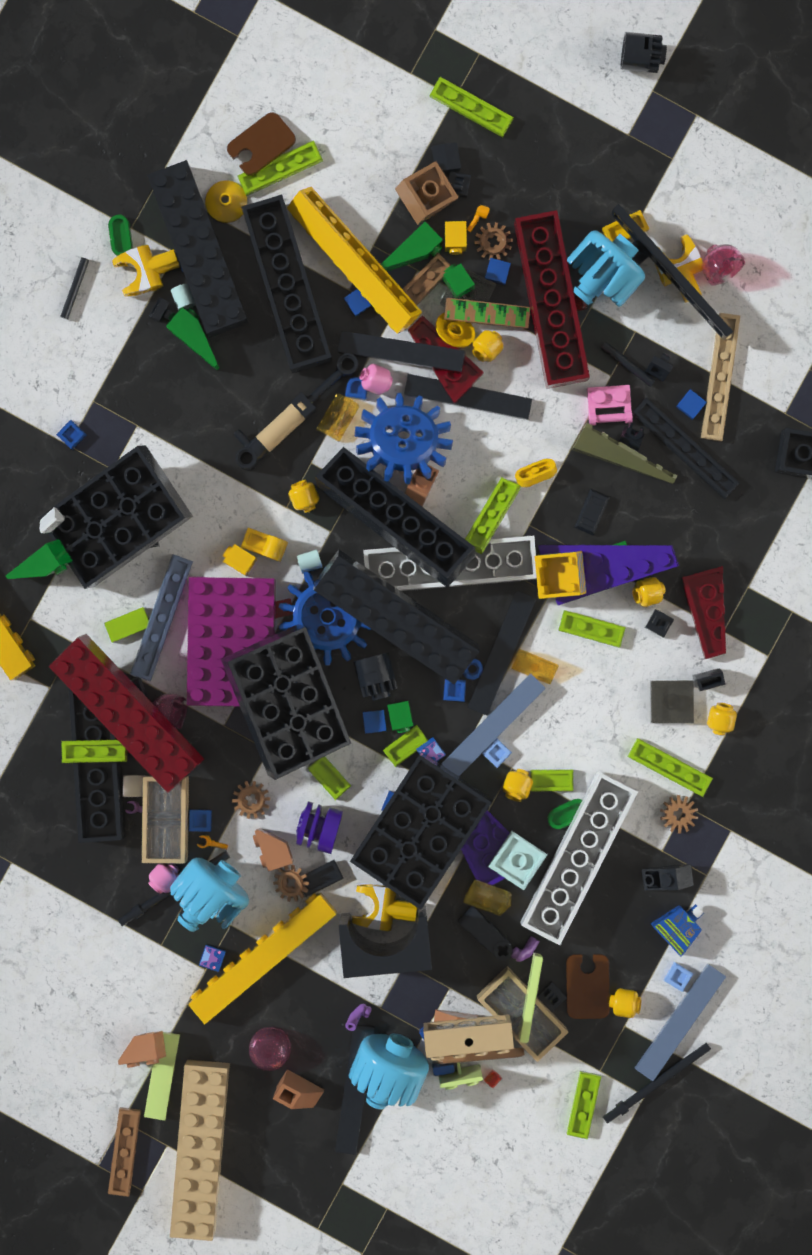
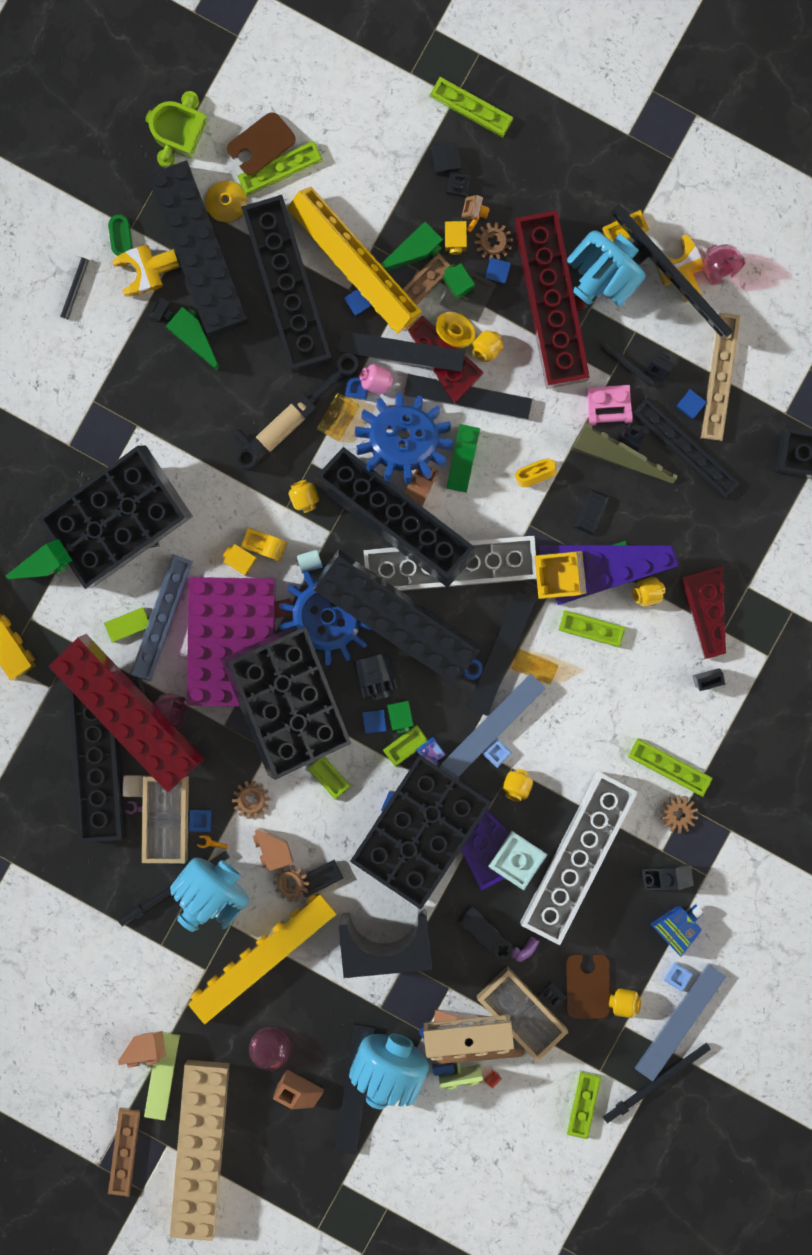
(51, 521): white slope -> none
(71, 434): blue tile -> none
(93, 751): lime tile -> none
(163, 877): bright pink head -> none
(177, 127): none -> lime piece
(183, 297): light aqua beam -> none
(212, 958): tile -> none
(319, 827): dark purple wheel -> none
(354, 1017): medium lavender arm -> none
(385, 908): yellow connector -> none
(426, 192): medium nougat slope -> none
(454, 692): blue tile -> none
(463, 458): none -> green slope
(472, 207): none -> medium nougat tile
(487, 313): tile -> none
(488, 897): clear yellow slope -> none
(492, 514): lime tile -> none
(530, 999): yellowish green tile -> none
(552, 780): lime tile -> none
(563, 815): green tile -> none
(642, 52): black gear -> none
(659, 623): black tile -> none
(672, 701): clear smoke tile -> none
(722, 718): yellow head -> none

